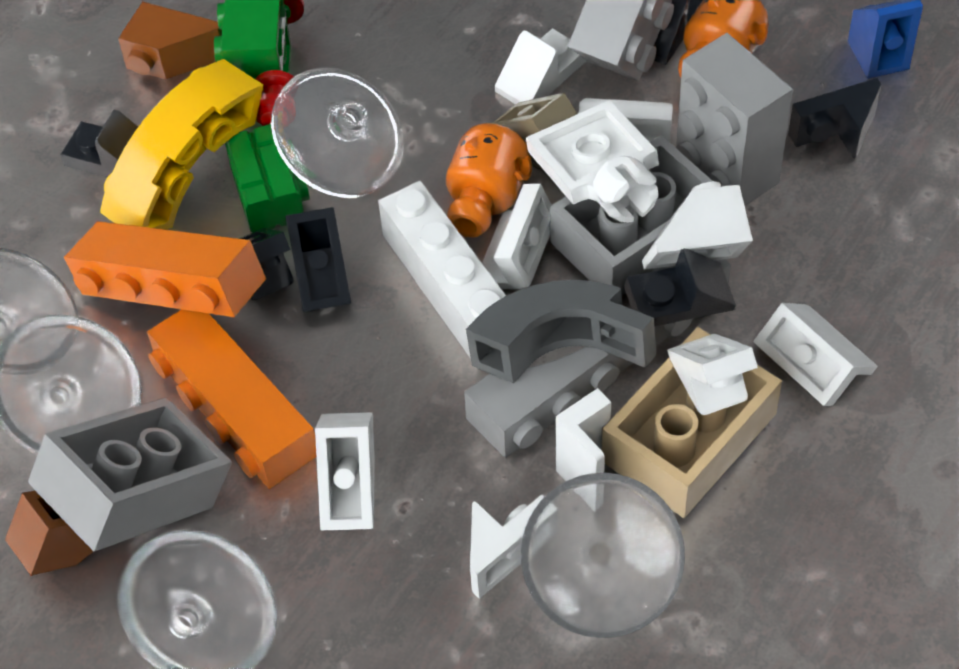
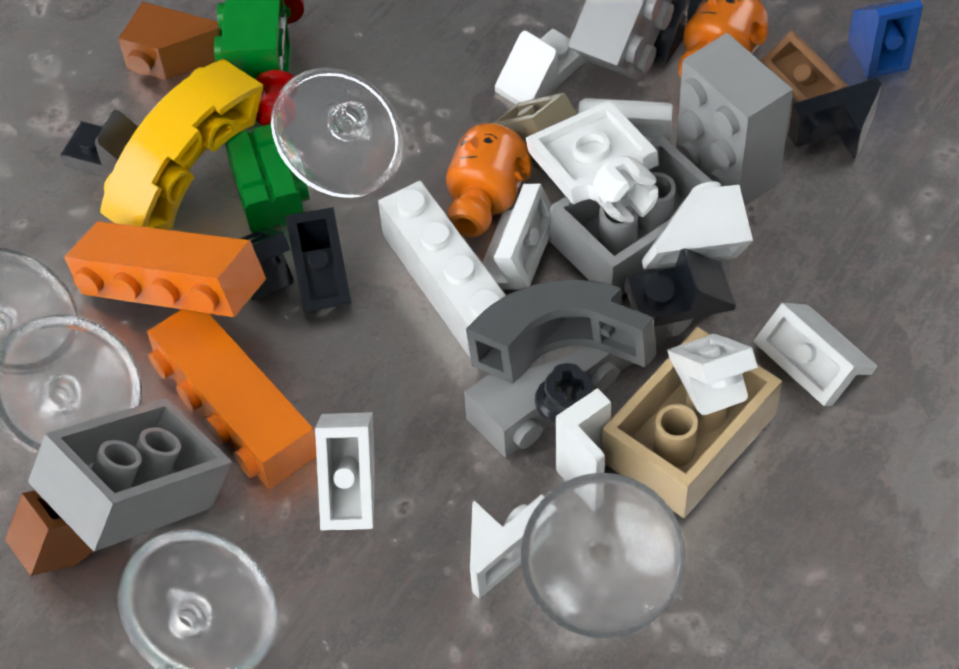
(570, 380): none -> black bush
(802, 68): none -> medium nougat slope

